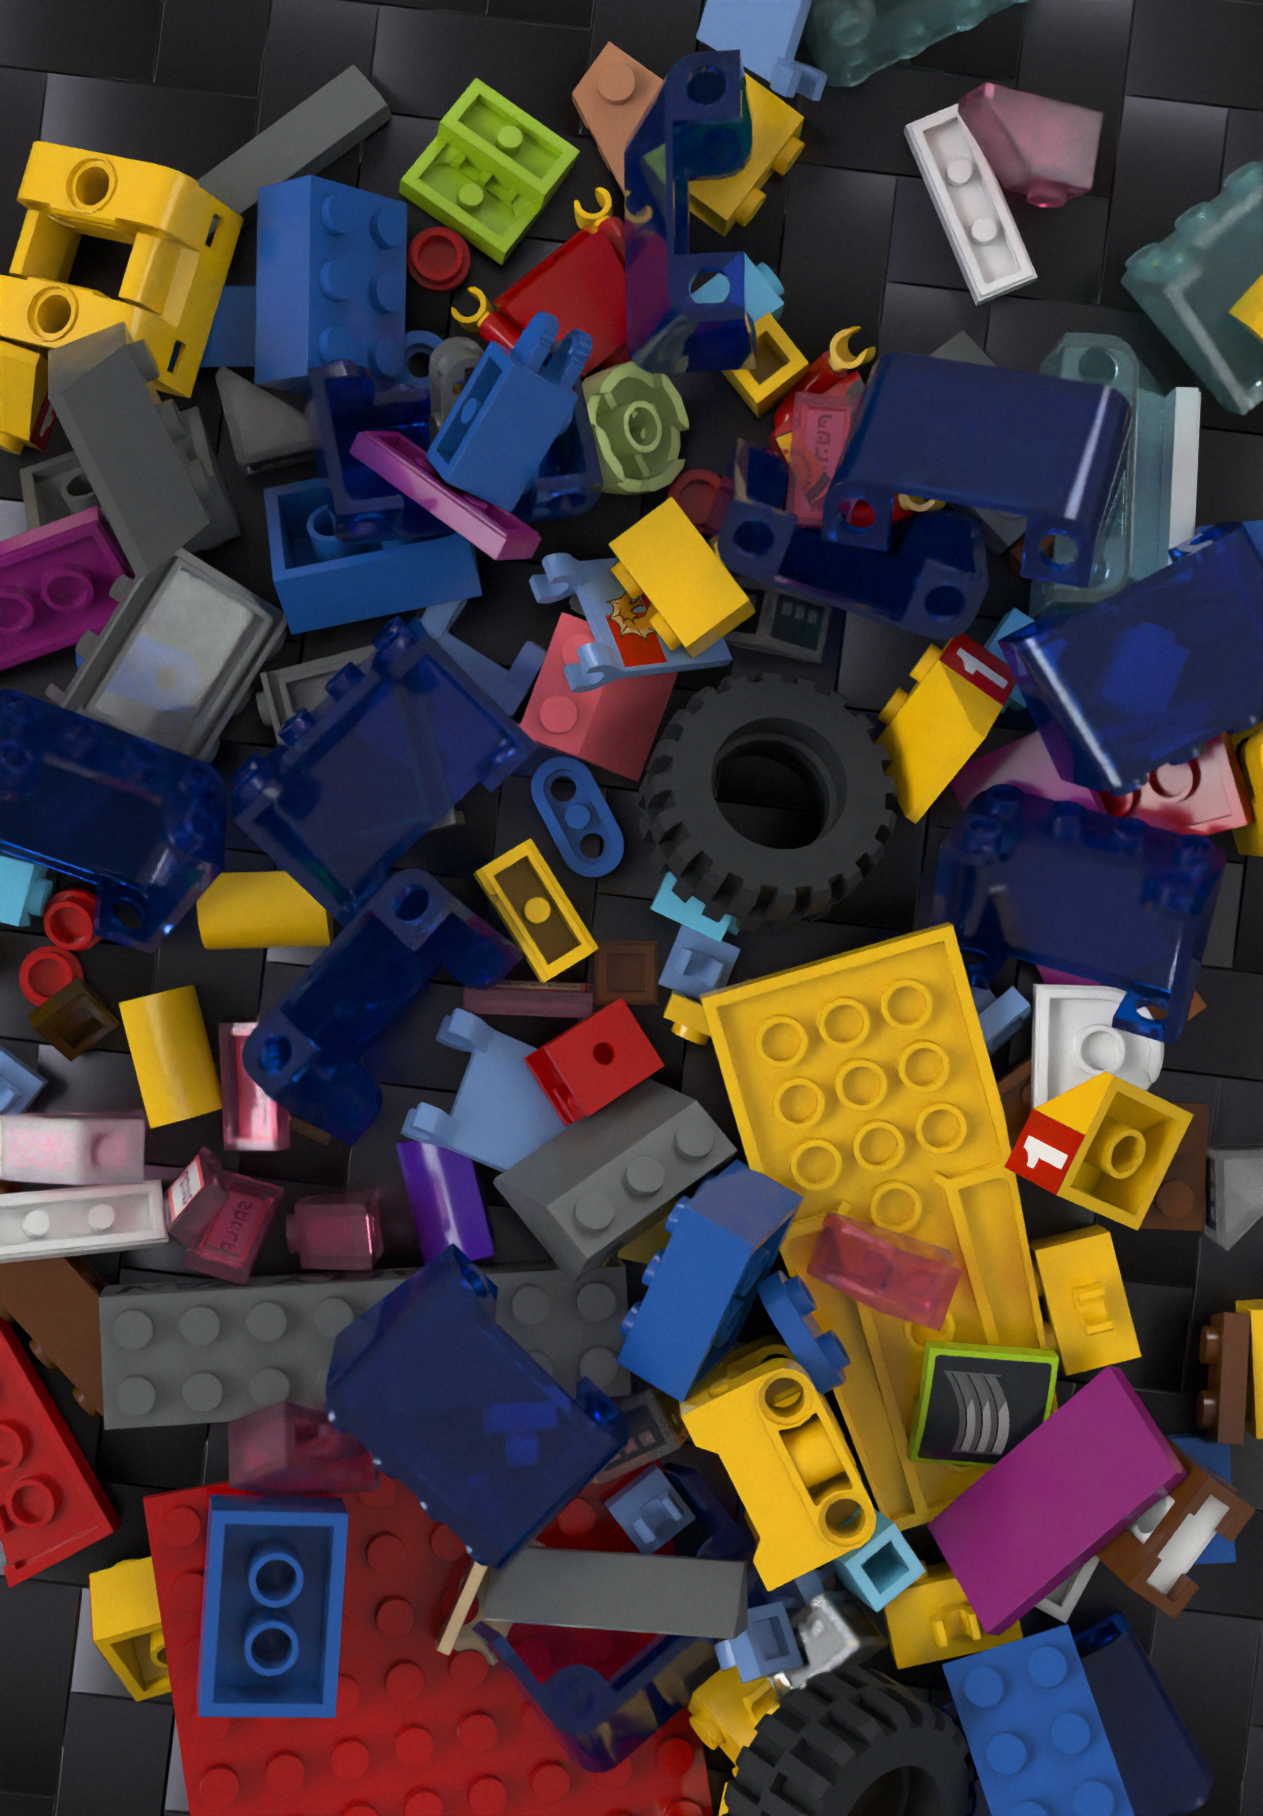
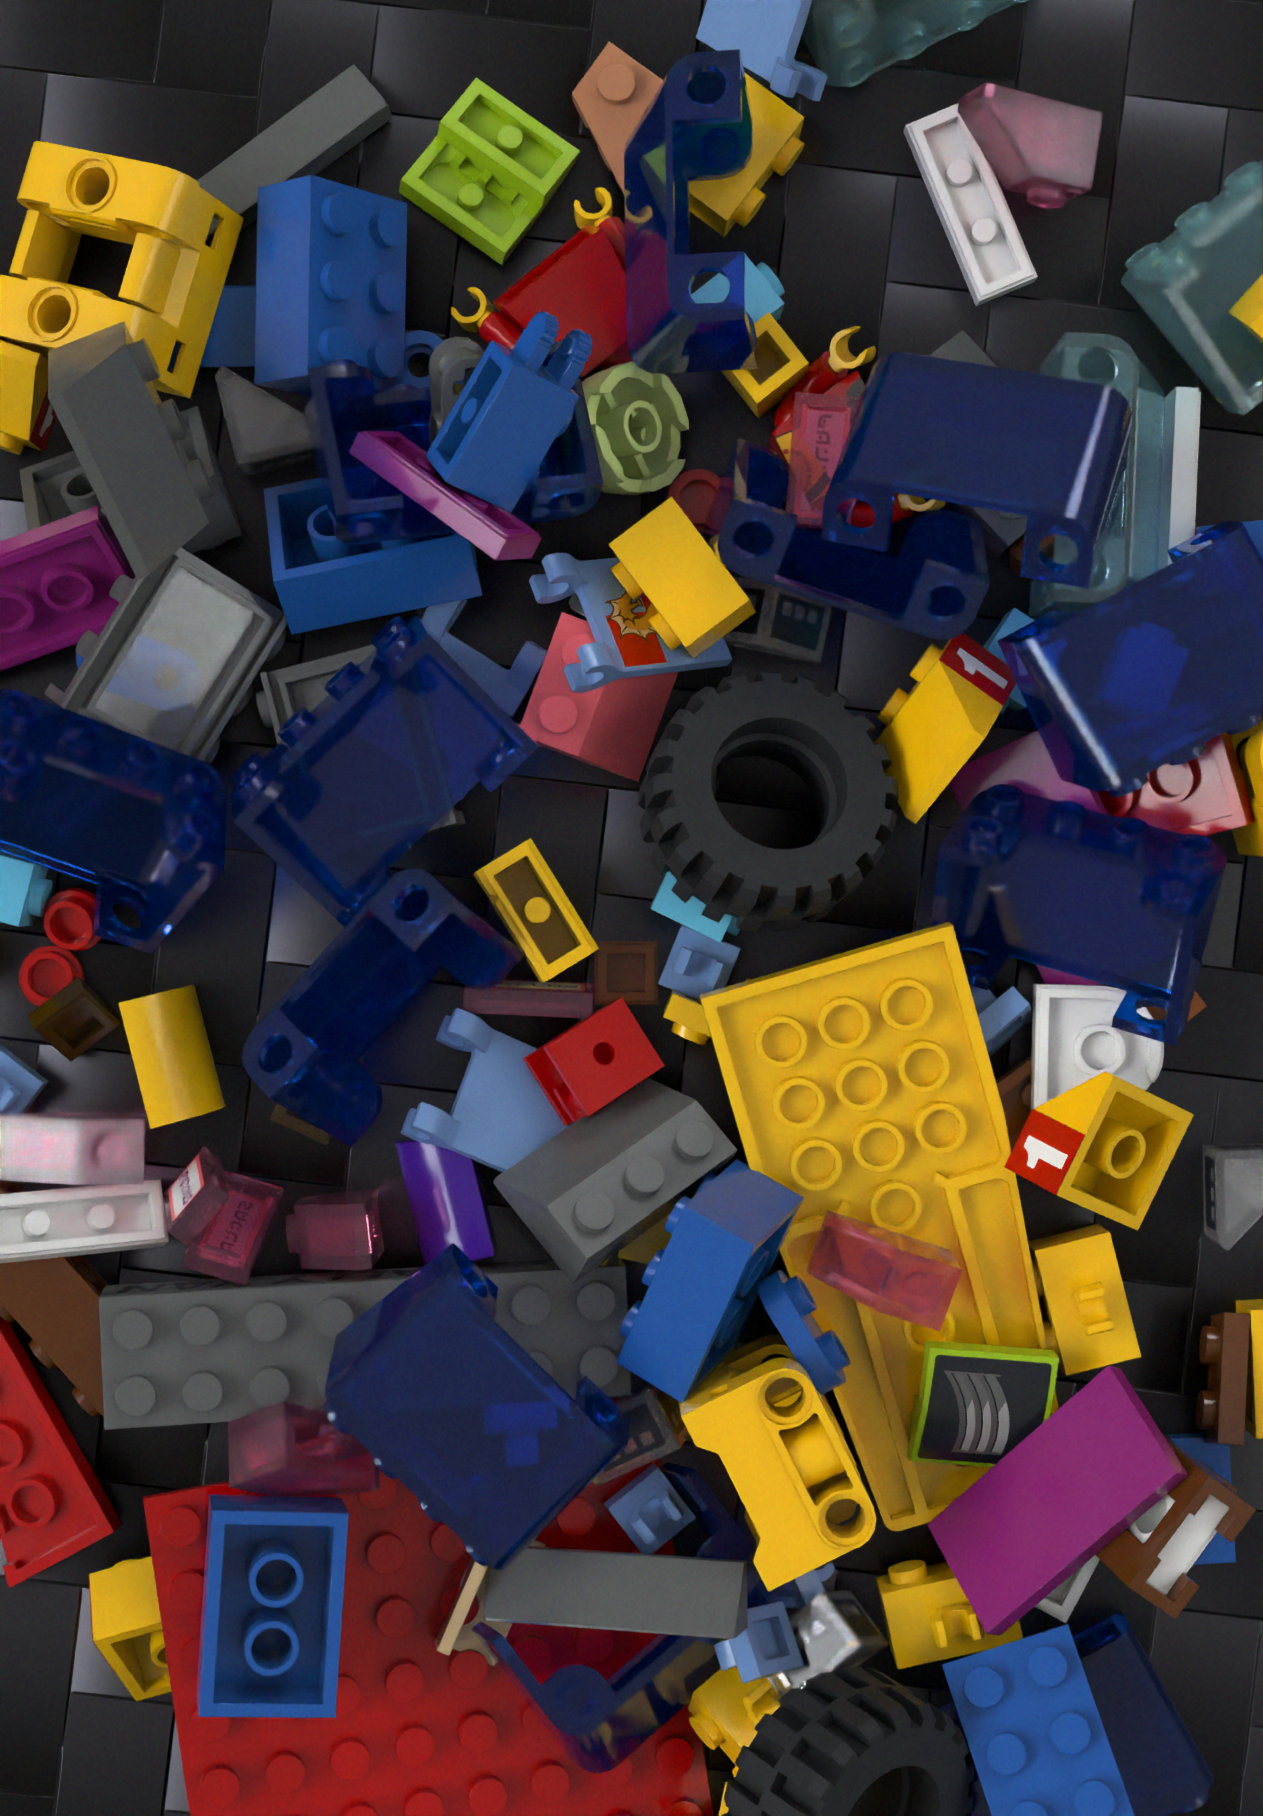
(249, 1115): clear pink tile -> none
(261, 912): yellow brick -> none
(439, 259): red plate -> none
(578, 817): blue plate -> none
(880, 1566): medium azure brick -> none
(1182, 1192): reddish brown plate -> none

